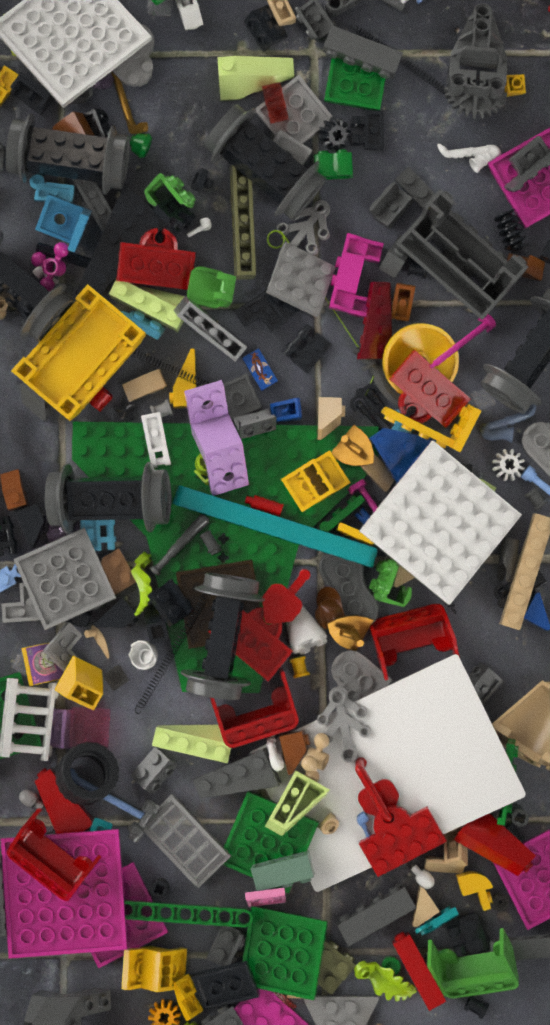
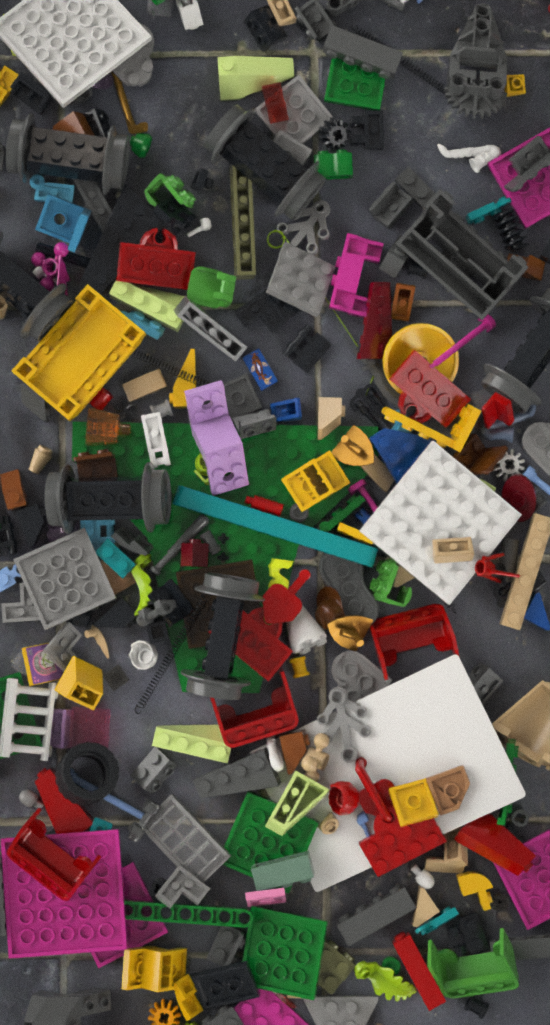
(40, 458): none -> tan cone
(62, 276): none -> dark pink piece
(96, 465): none -> reddish brown bracket
(104, 428): none -> clear orange torso
(115, 558): none -> teal plate
(126, 539): none -> dark grey slope
(162, 608): none -> dark grey piece
(182, 883): none -> light grey plate
(194, 553): none -> dark red brick
(274, 569): none -> neon yellow leg
(297, 515): none -> dark grey plate
(343, 798): none -> red hair
(413, 802): none -> yellow tile
(449, 788): none -> medium nougat plate
(452, 550): none -> tan slope
(479, 458): none -> reddish brown bracket
(486, 568): none -> red plant
(493, 209): none -> teal hinge
(497, 408): none -> red panel
(521, 495): none -> dark red piece

